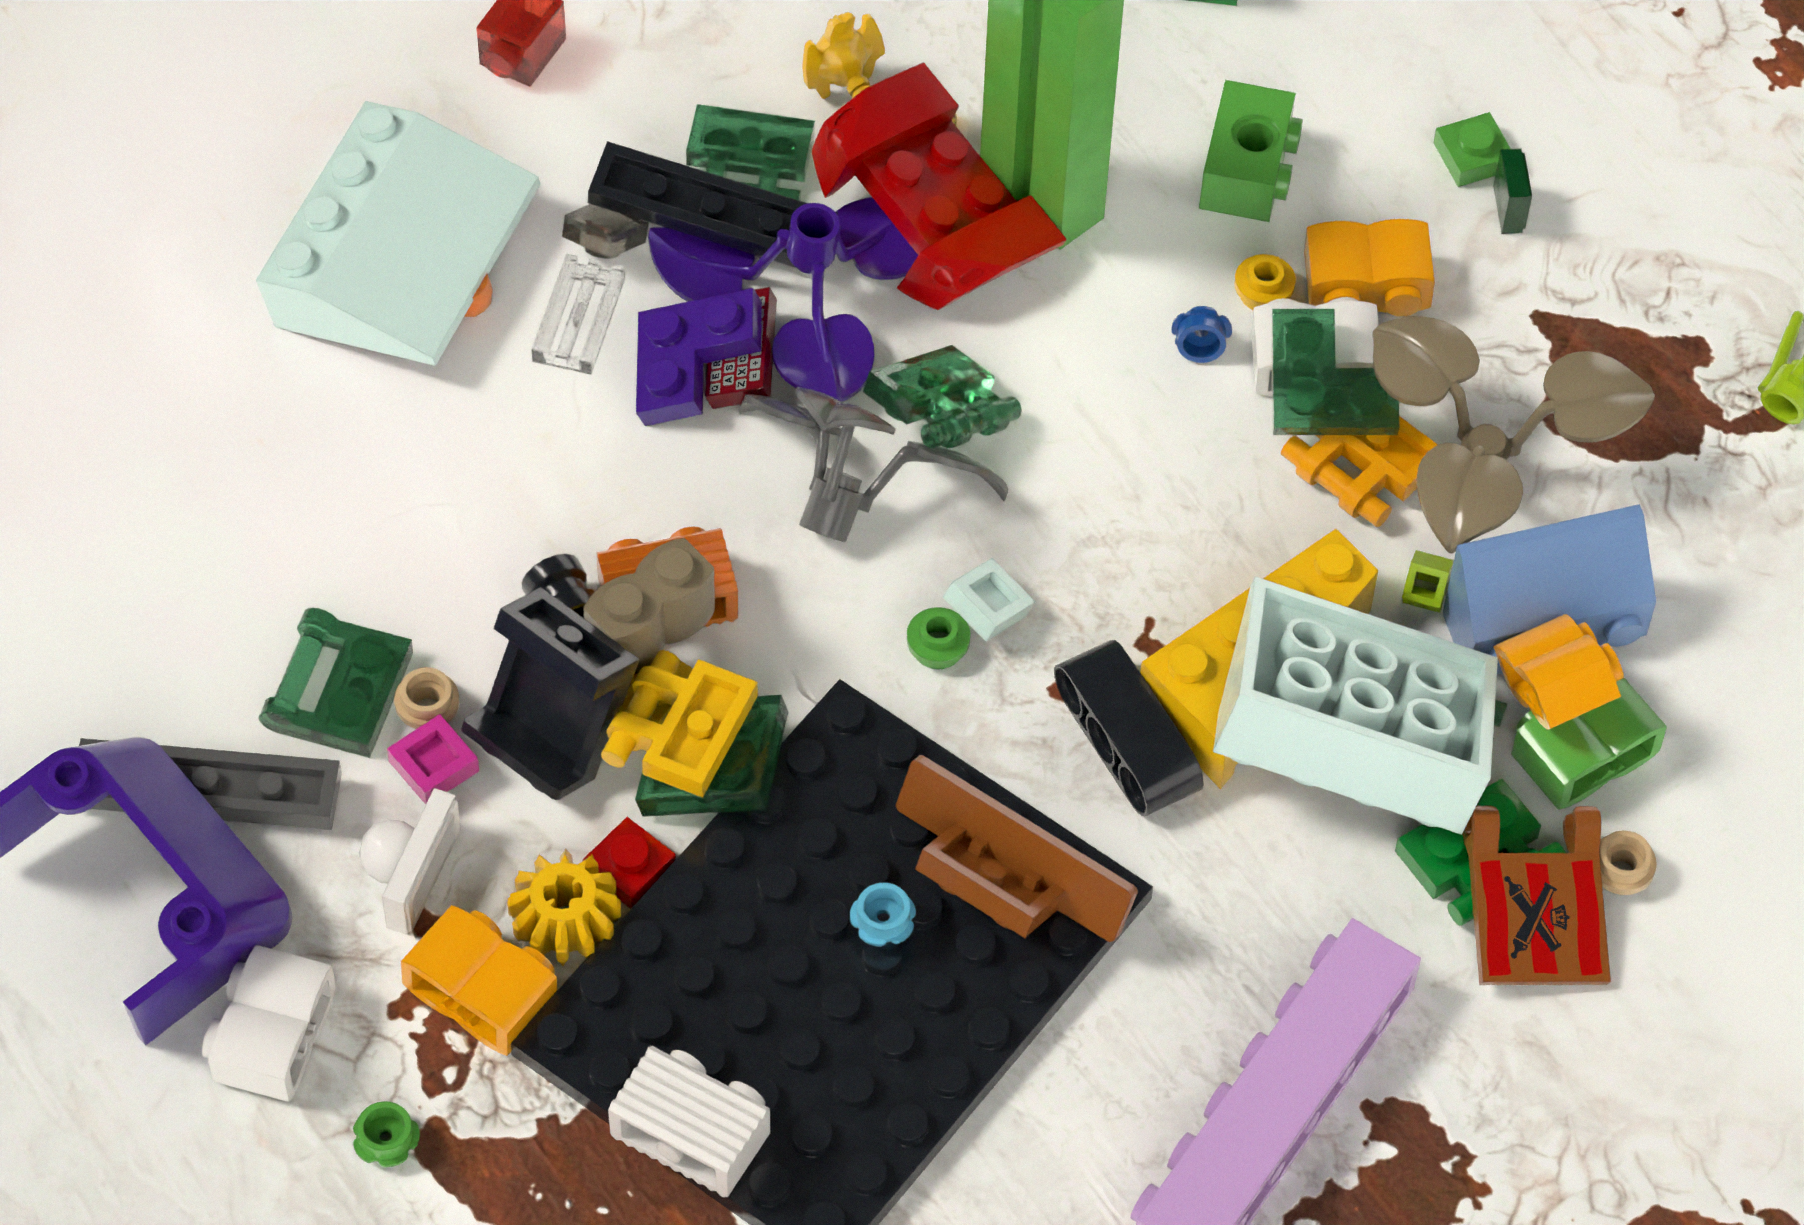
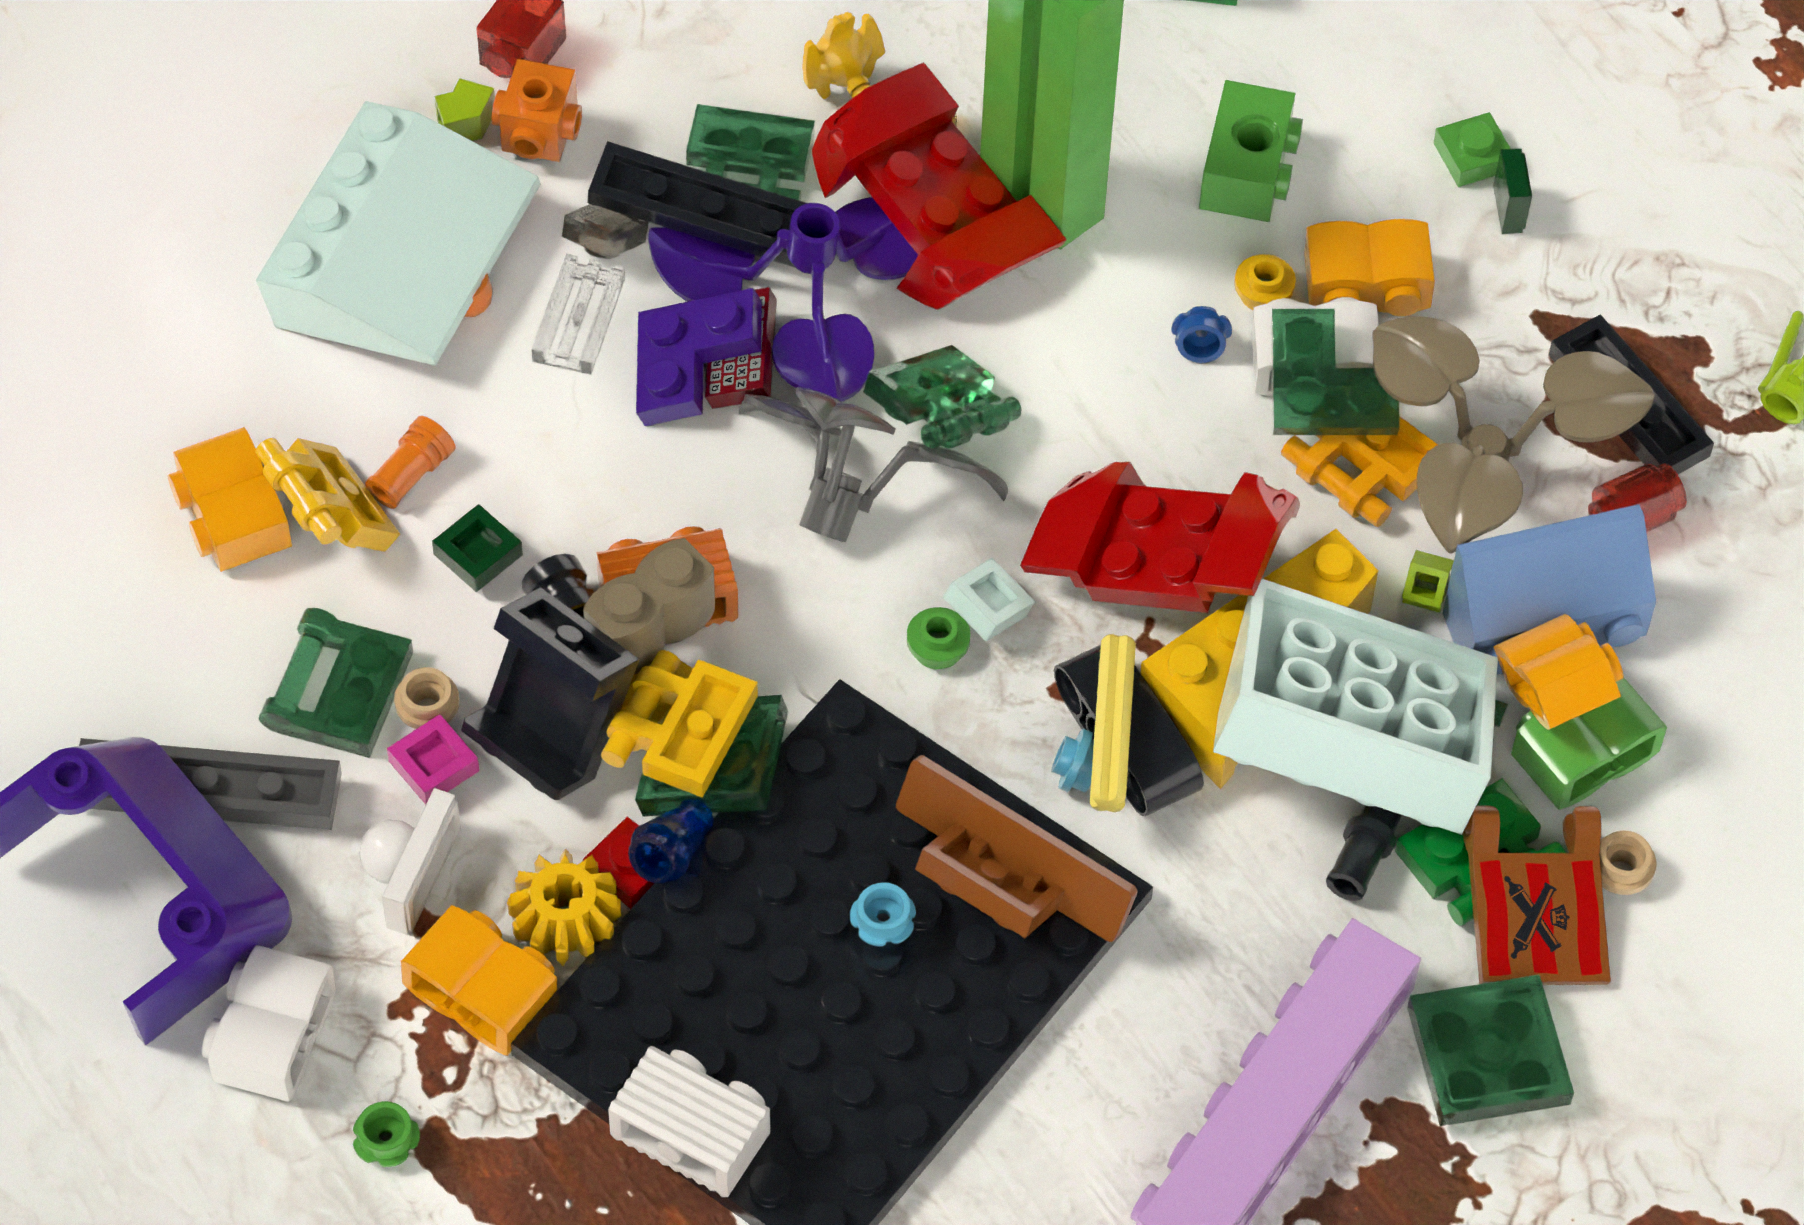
(231, 500): none -> light orange brick
(326, 494): none -> yellow plate
(418, 452): none -> orange pin
(466, 109): none -> lime piece
(477, 548): none -> dark green plate
(538, 111): none -> orange brick
(668, 843): none -> clear blue cone
(1074, 762): none -> medium azure plate
(1112, 723): none -> light yellow axle
(1158, 542): none -> red piece
(1367, 841): none -> black pin
(1490, 1050): none -> clear green plate
(1653, 487): none -> clear red brick
(1667, 430): none -> black plate

